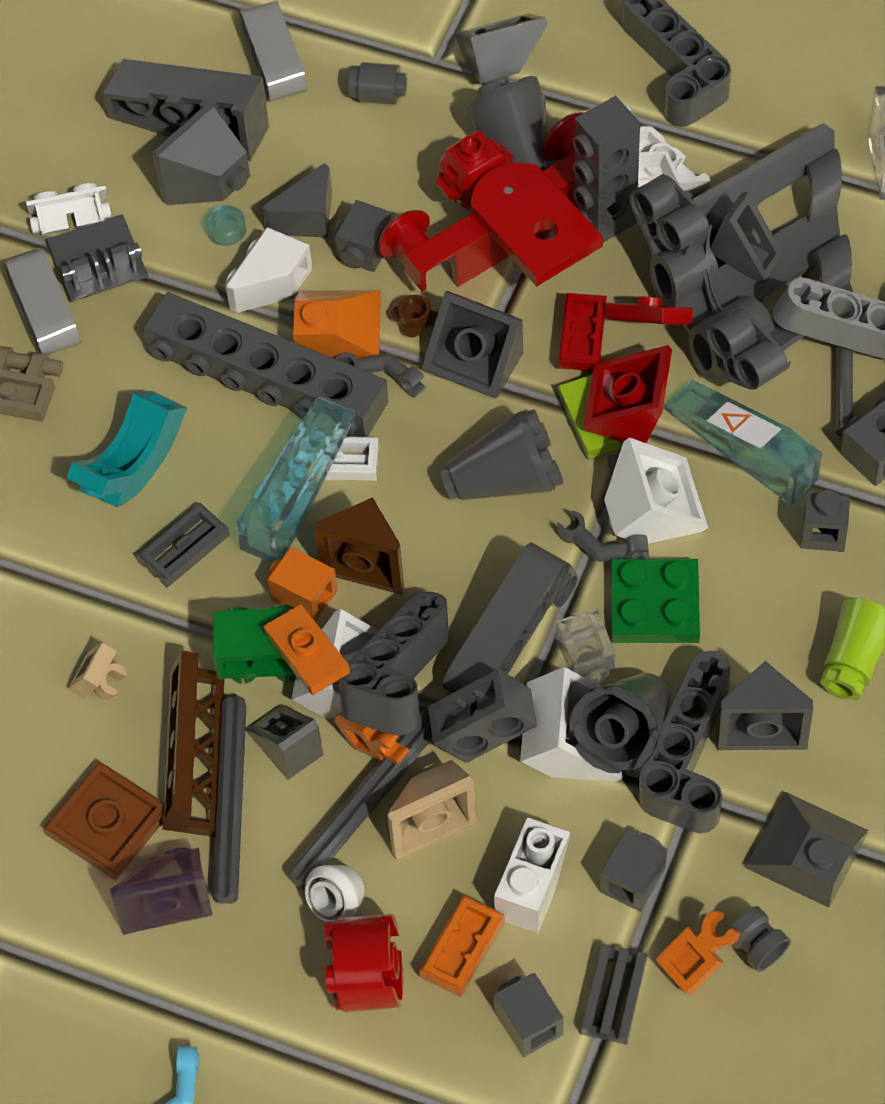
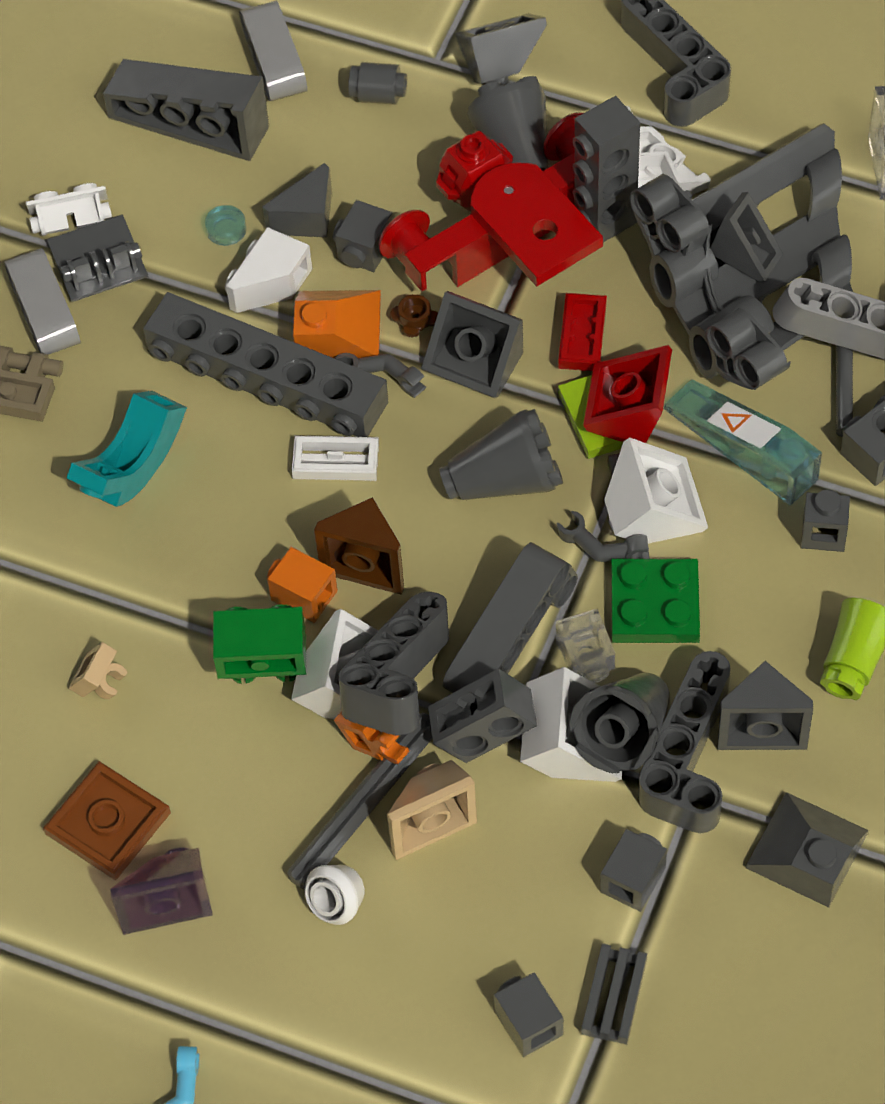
(183, 747): reddish brown fence -> none
(188, 549): dark grey tile -> none
(201, 161): dark grey slope -> none
(229, 800): dark grey axle -> none
(288, 739): dark grey slope -> none
(293, 482): clear light blue slope -> none
(306, 649): orange plate -> none
(365, 963): red brick -> none
(462, 946): orange plate -> none
(532, 875): white slope -> none
(649, 310): red plate -> none
(693, 956): orange plate -> none
(759, 939): dark grey wheel -> none

